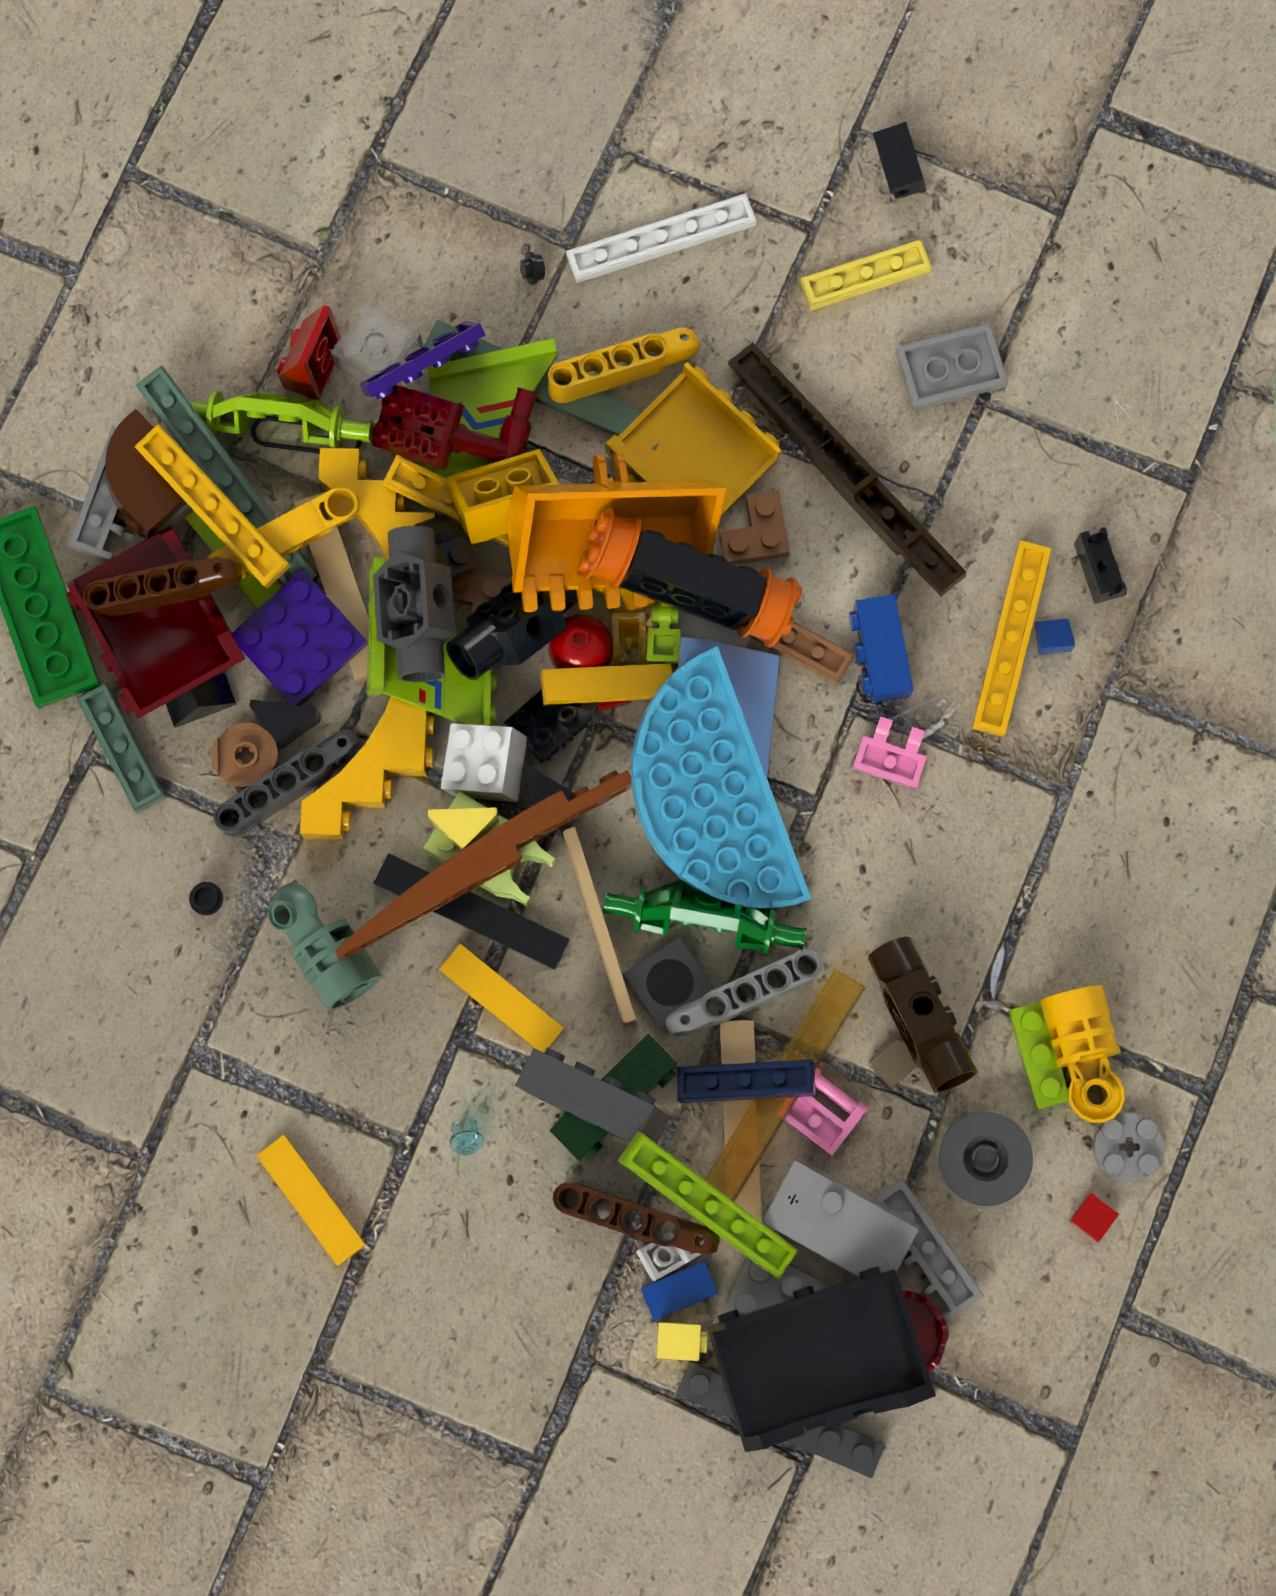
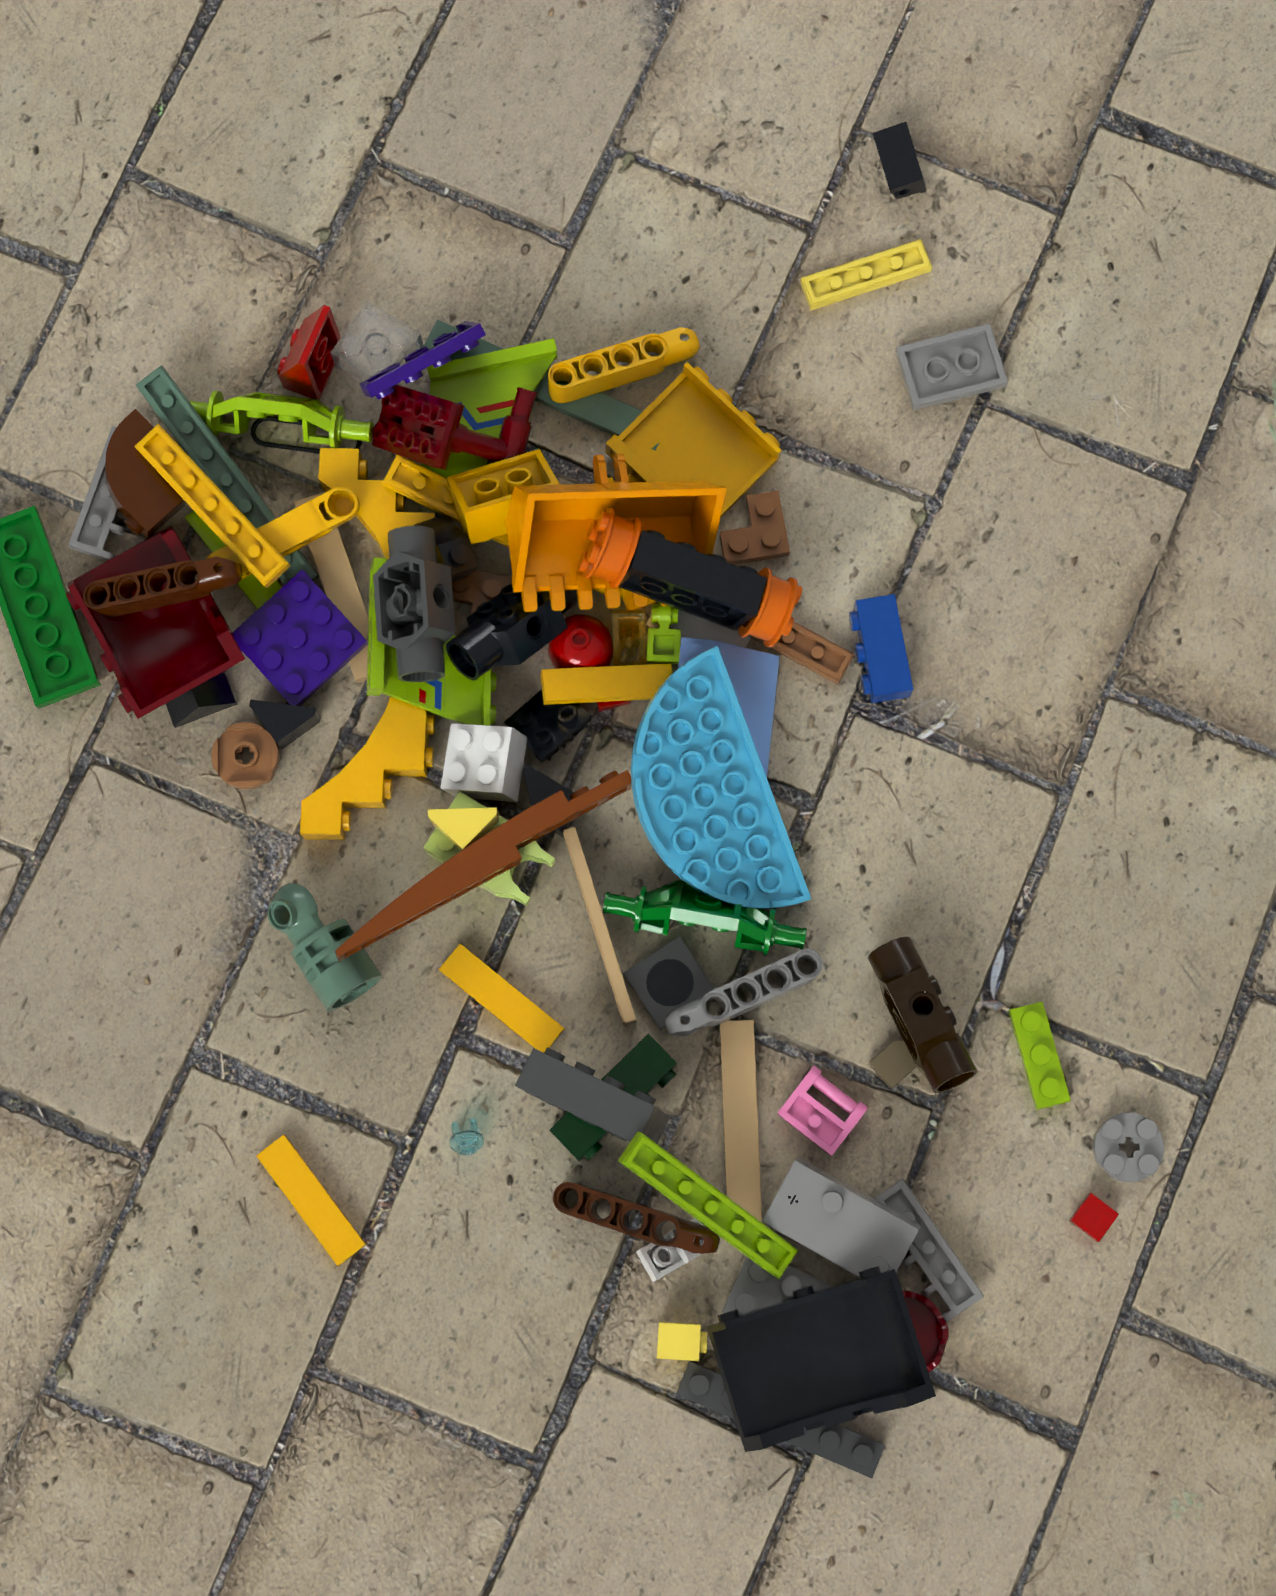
(121, 747): sand green tile -> none
(206, 898): black plate -> none
(249, 817): dark grey piece -> none
(481, 916): black tile -> none
(532, 268): black plate -> none
(661, 238): white tile -> none
(679, 1291): blue tile -> none
(746, 1081): dark blue tile -> none
(767, 1115): clear yellow tile -> none
(846, 470): dark brown slope -> none
(890, 761): bright pink plate -> none
(985, 1158): dark grey hat -> none
(1011, 638): yellow plate -> none
(1054, 636): blue slope -> none
(1082, 1042): yellow cylinder -> none
(1099, 566): black hinge -> none

